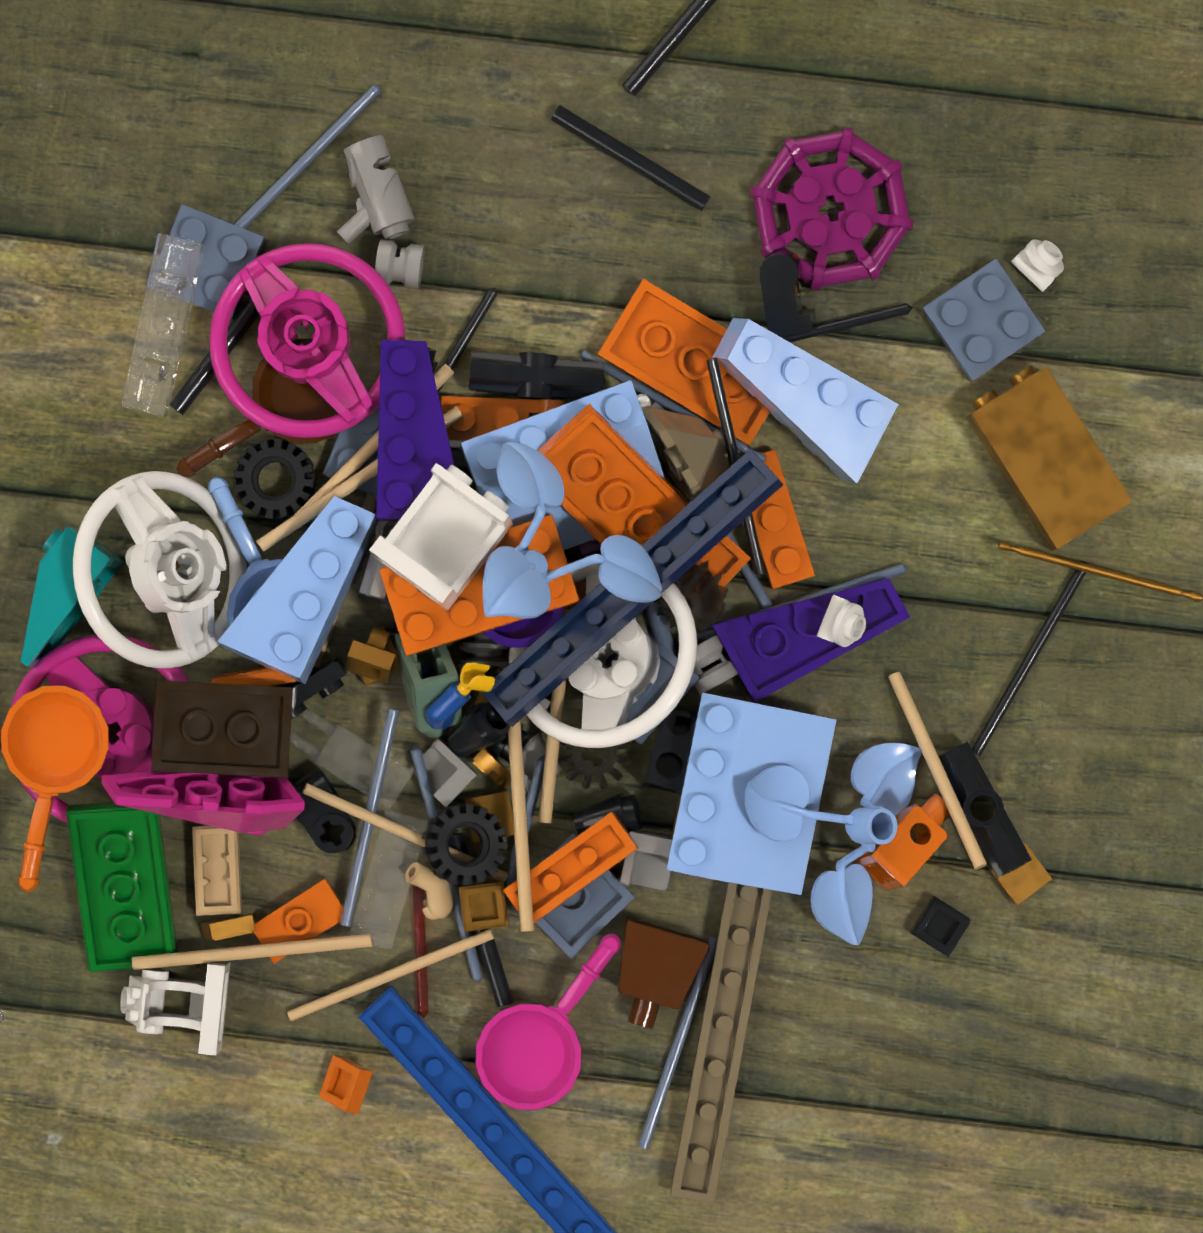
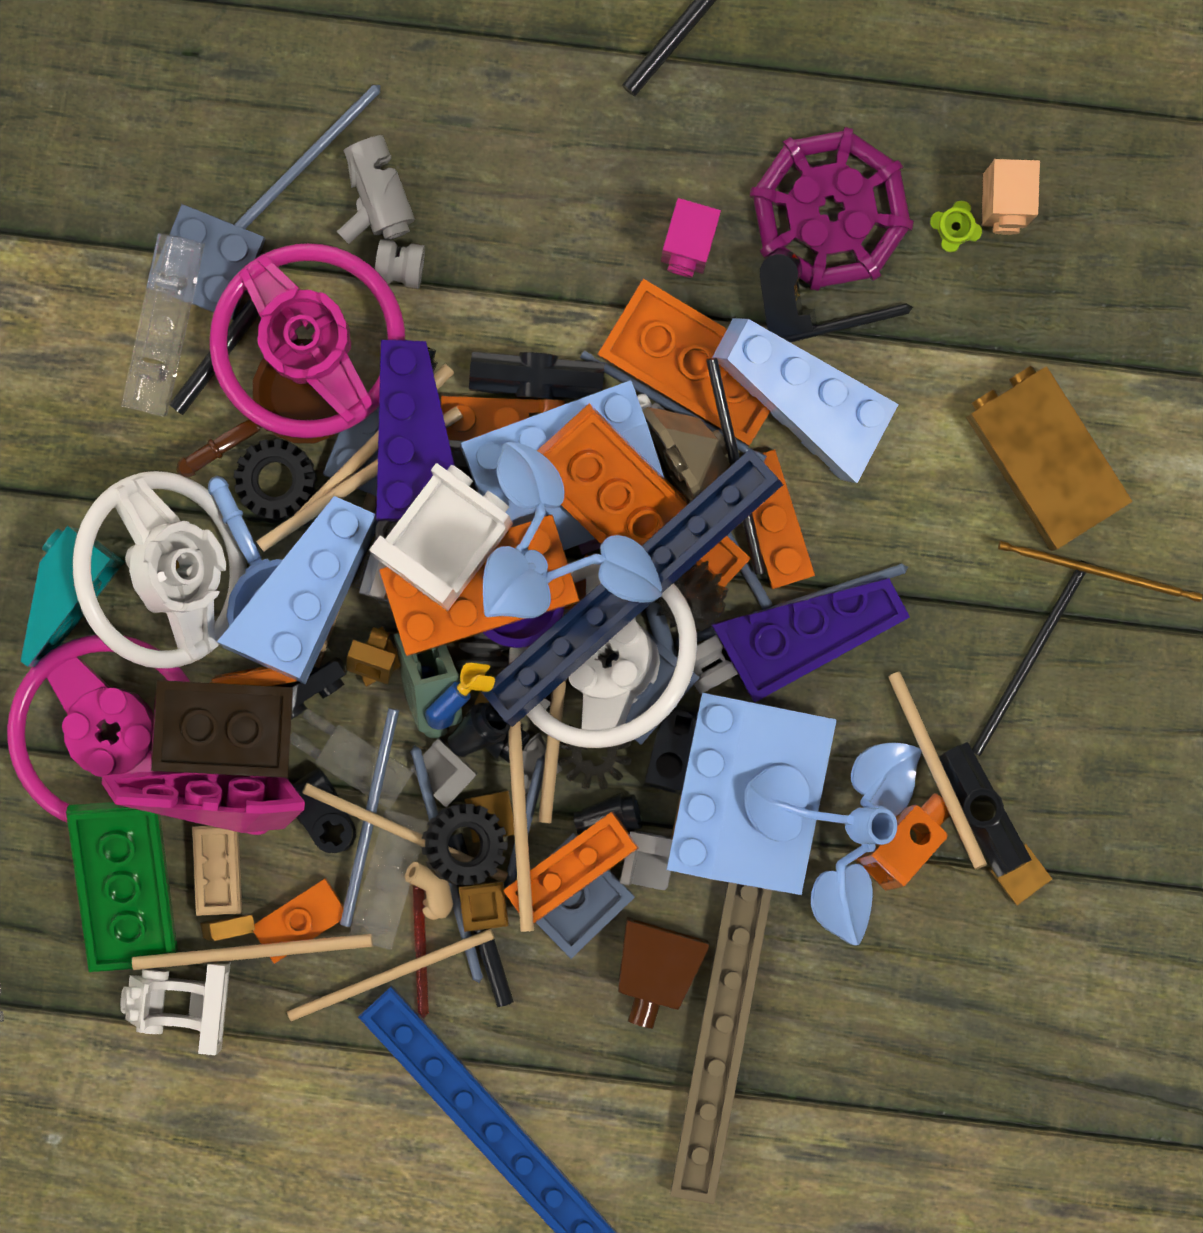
(54, 745): orange piece -> none
(345, 1084): orange plate -> none
(470, 329): black axle -> none
(492, 768): pearl gold tile -> none
(530, 1050): dark pink piece -> none
(630, 158): black bar -> none
(677, 1046): sand blue axle -> none
(689, 238): none -> dark pink brick
(842, 622): white plate -> none
(940, 926): black tile -> none
(960, 214): none -> lime plate
(983, 320): sand blue plate -> none
(1010, 195): none -> light nougat brick
(1040, 262): white plate -> none

